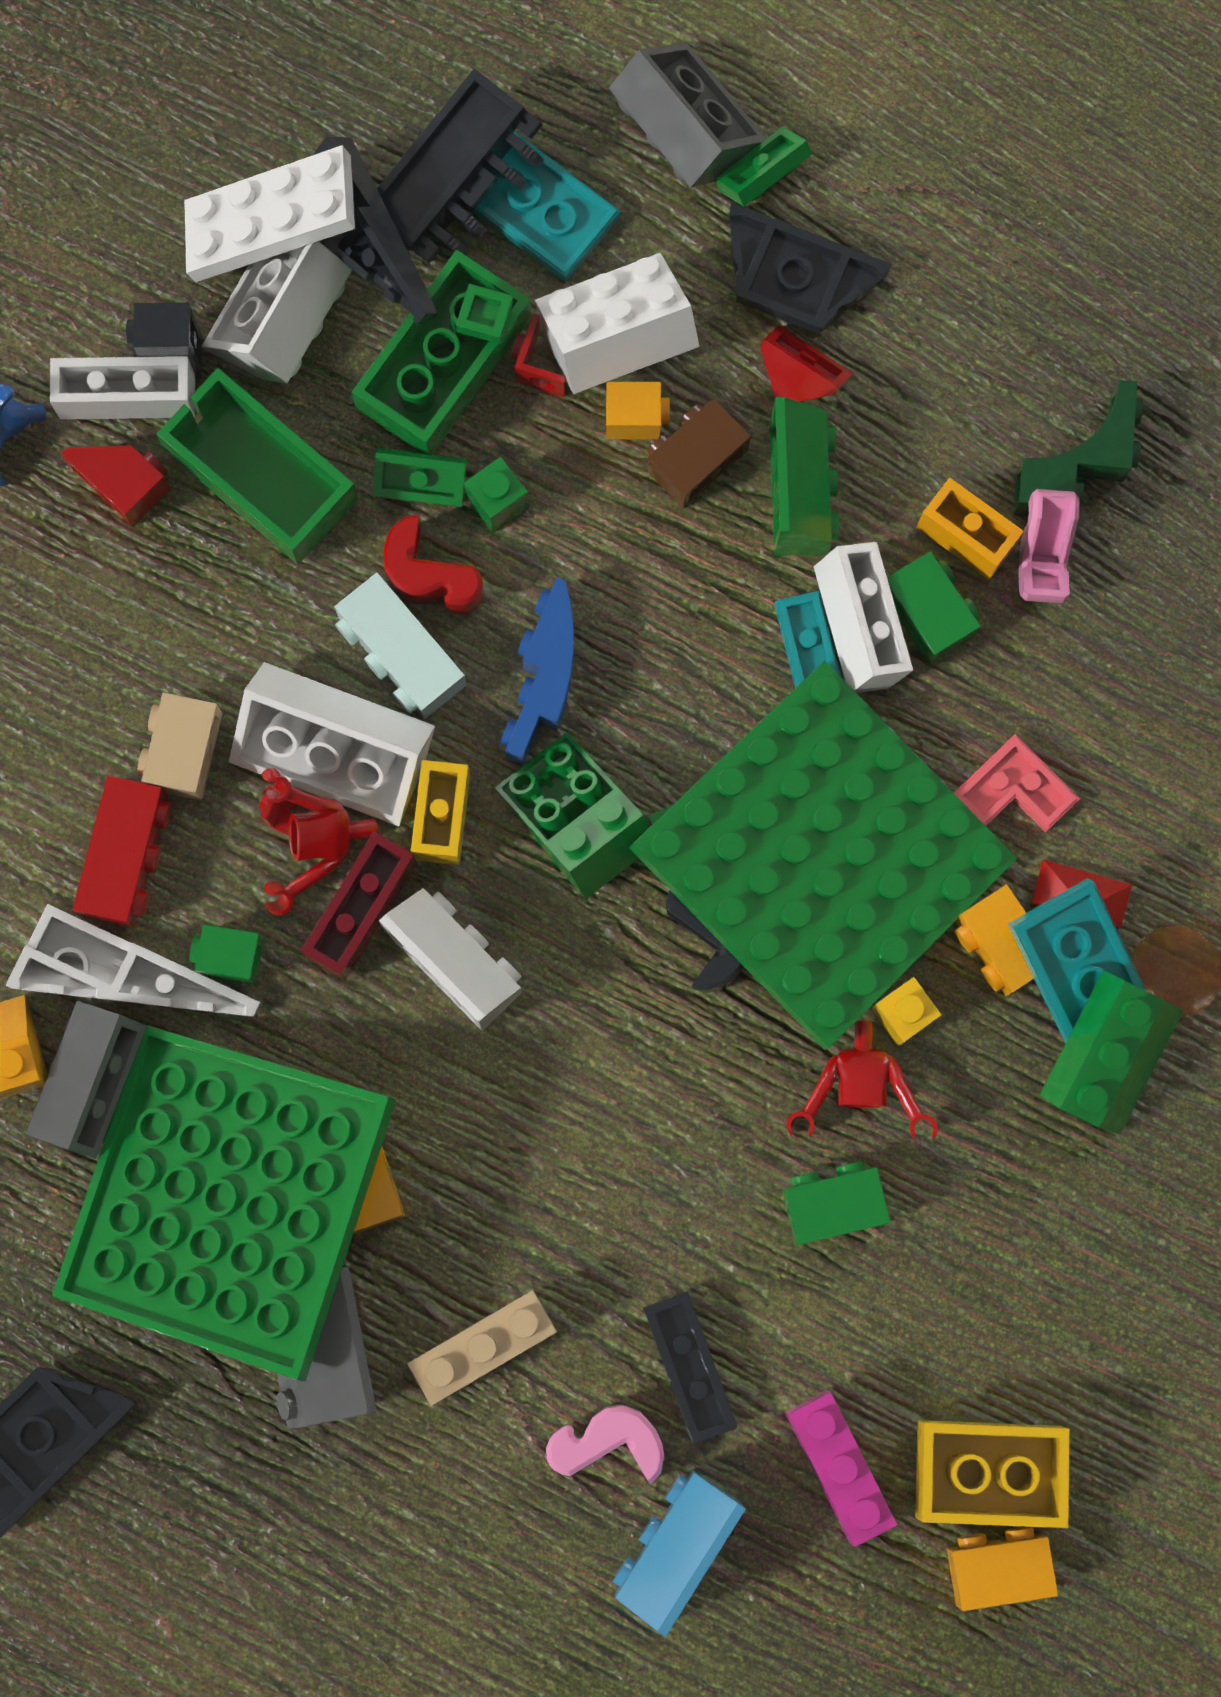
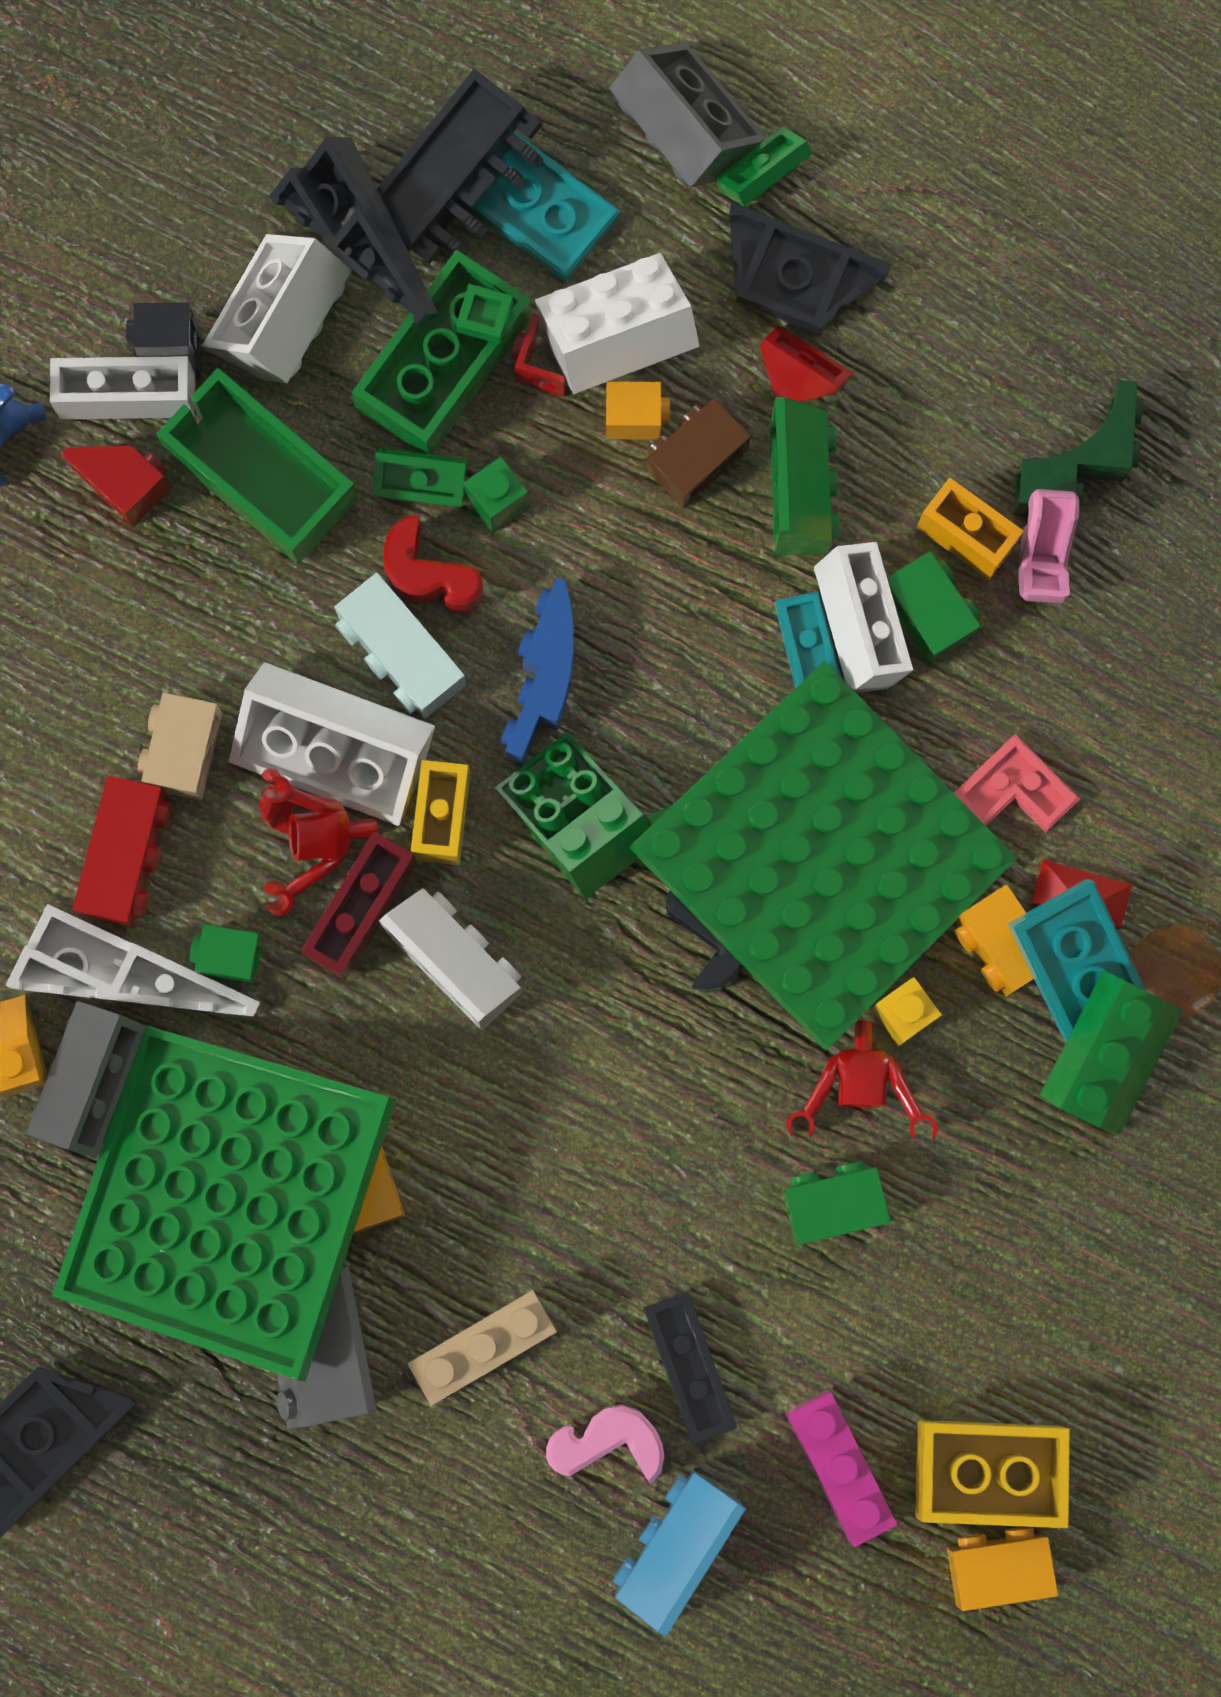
(269, 214): white plate -> none

